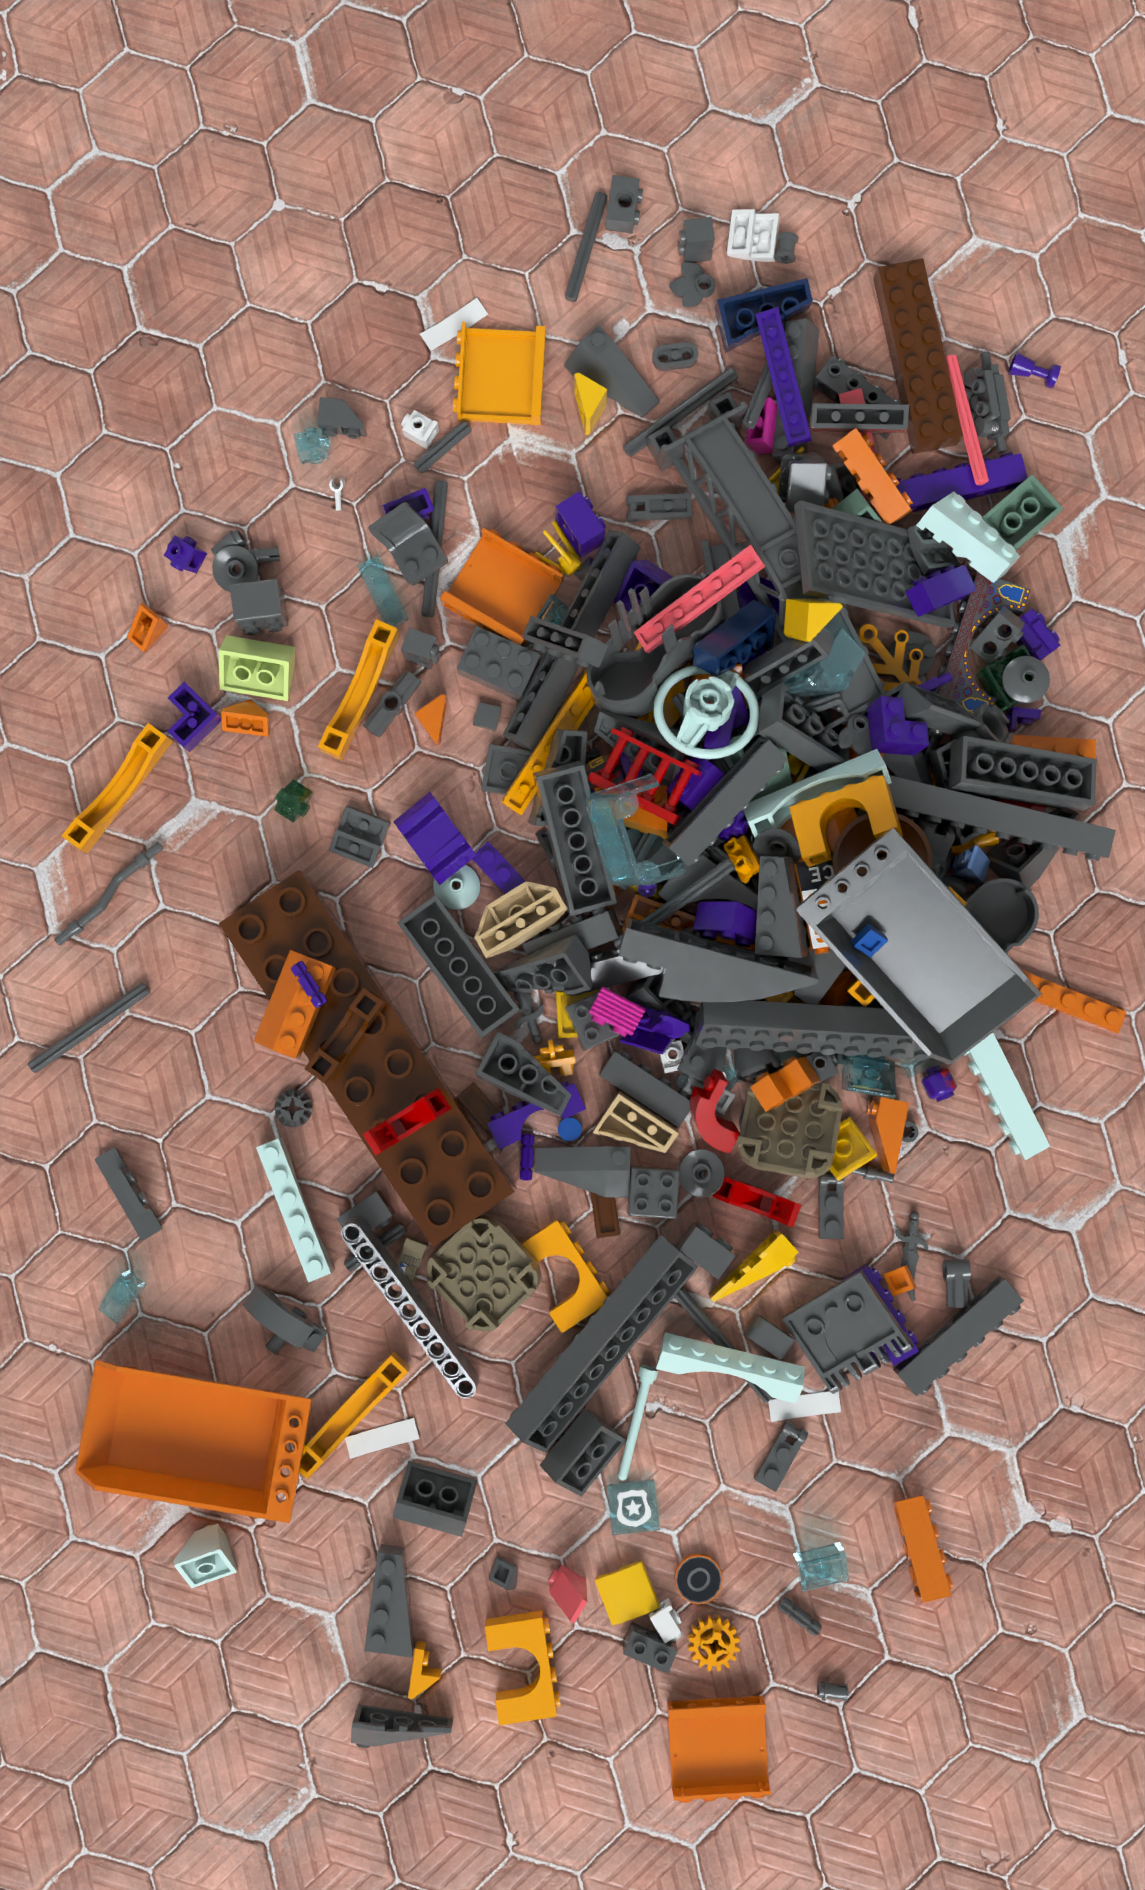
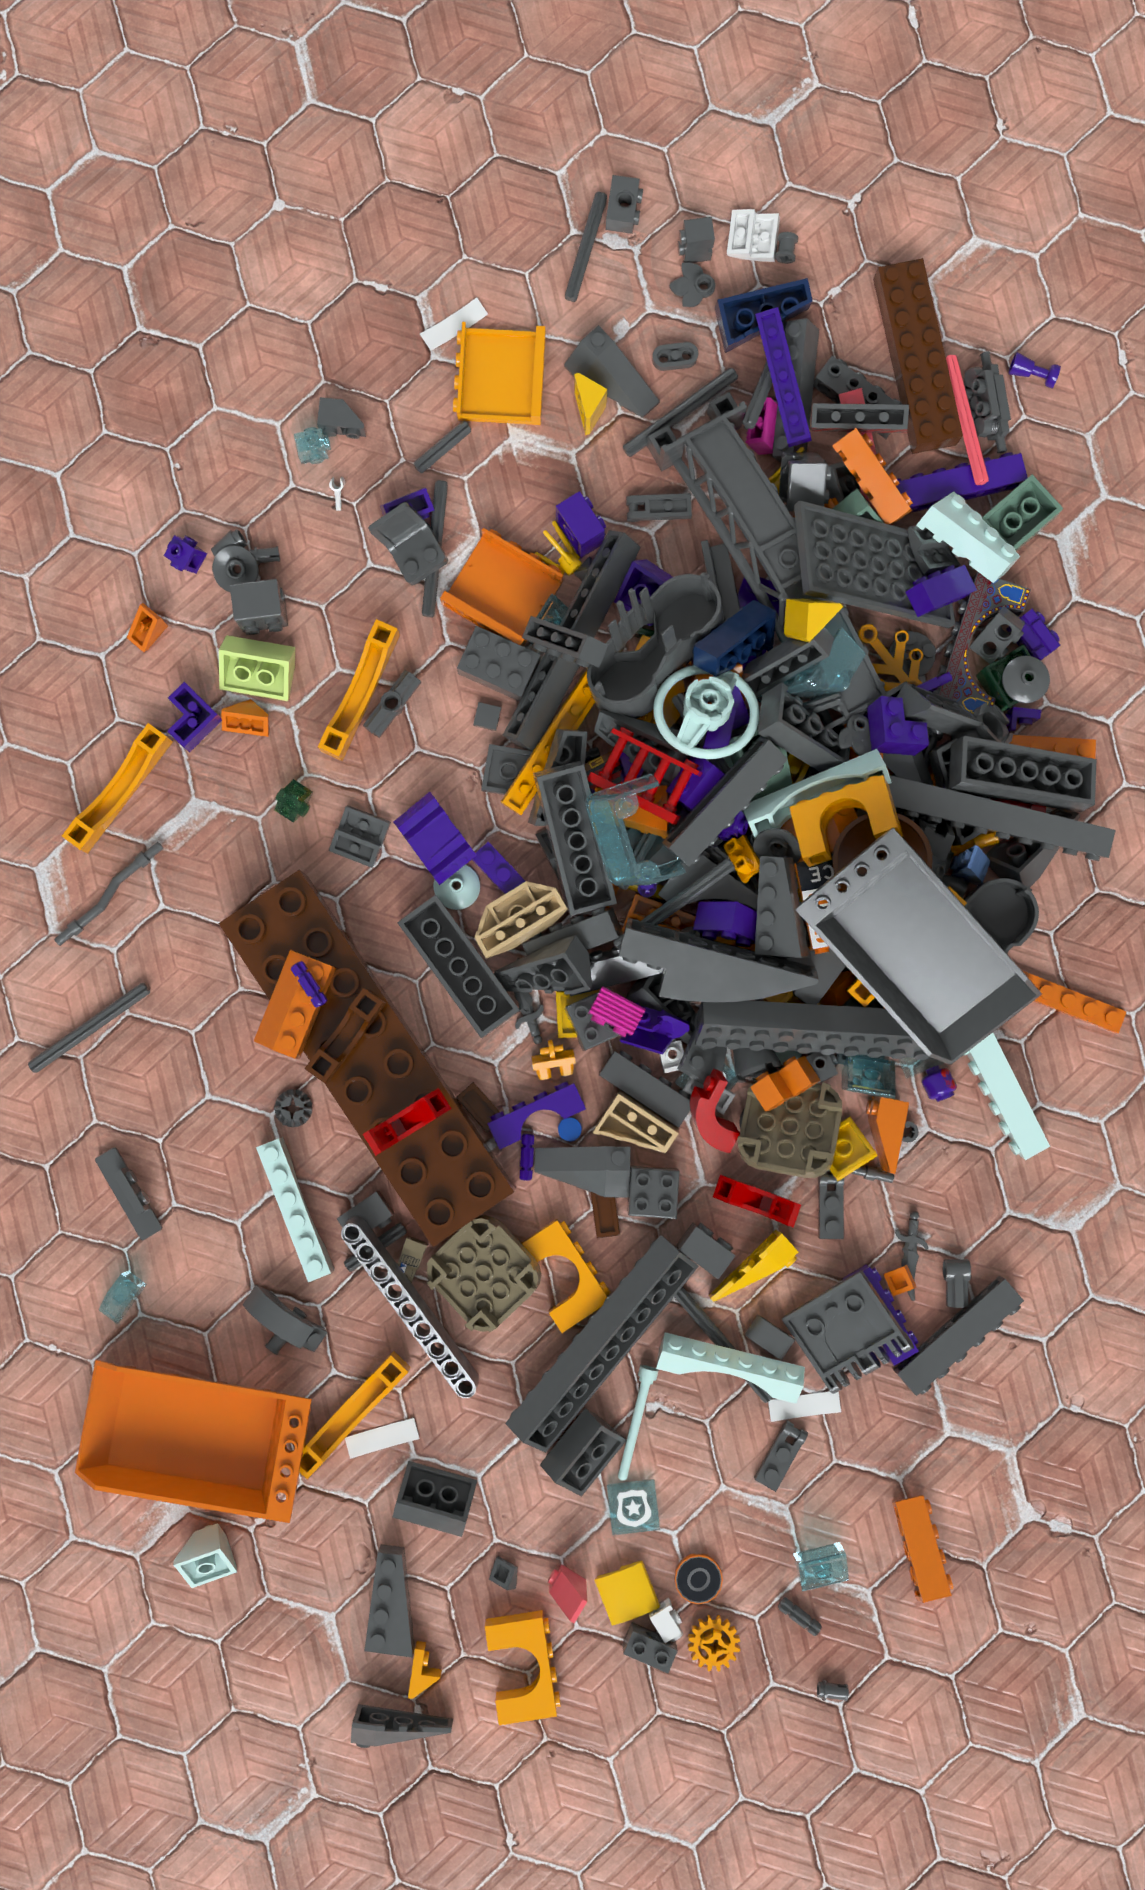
(382, 592): clear light blue plate -> none
(420, 648): dark grey brick -> none
(425, 434): white brick -> none
(432, 717): orange slope -> none
(517, 1072): dark grey wedge -> none
(691, 1170): dark grey dish -> none
(700, 597): coral plate -> none
(718, 1748): orange panel -> none
(869, 940): blue plate -> none

